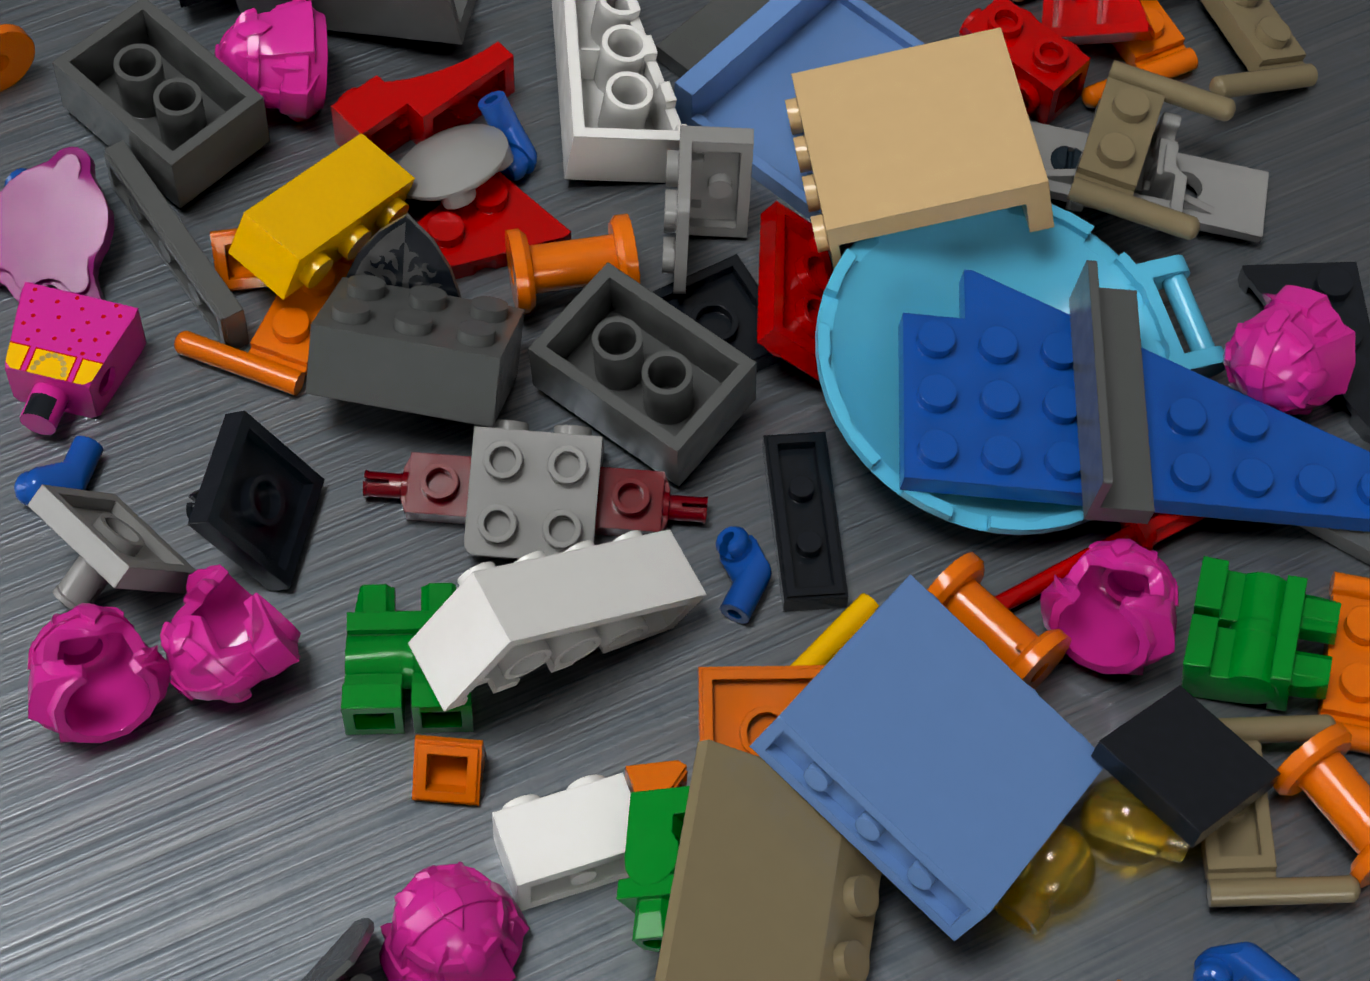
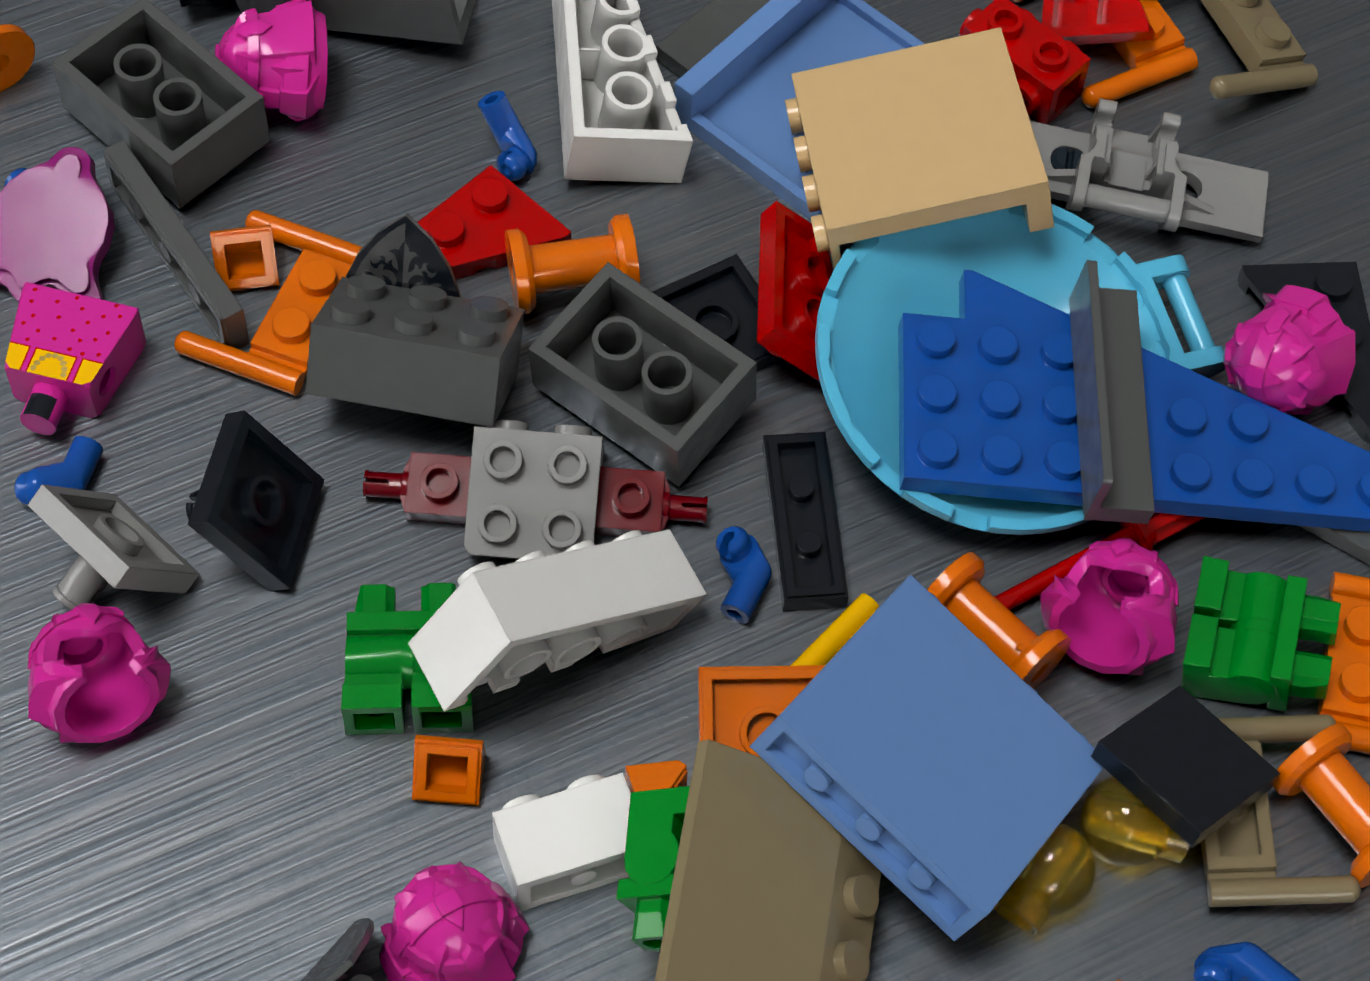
(225, 639): dark pink helmet -> none
(321, 216): yellow brick -> none
(422, 105): red slope -> none
(456, 163): light grey dish -> none
(711, 192): light grey bracket -> none
(1122, 139): dark tan plate -> none

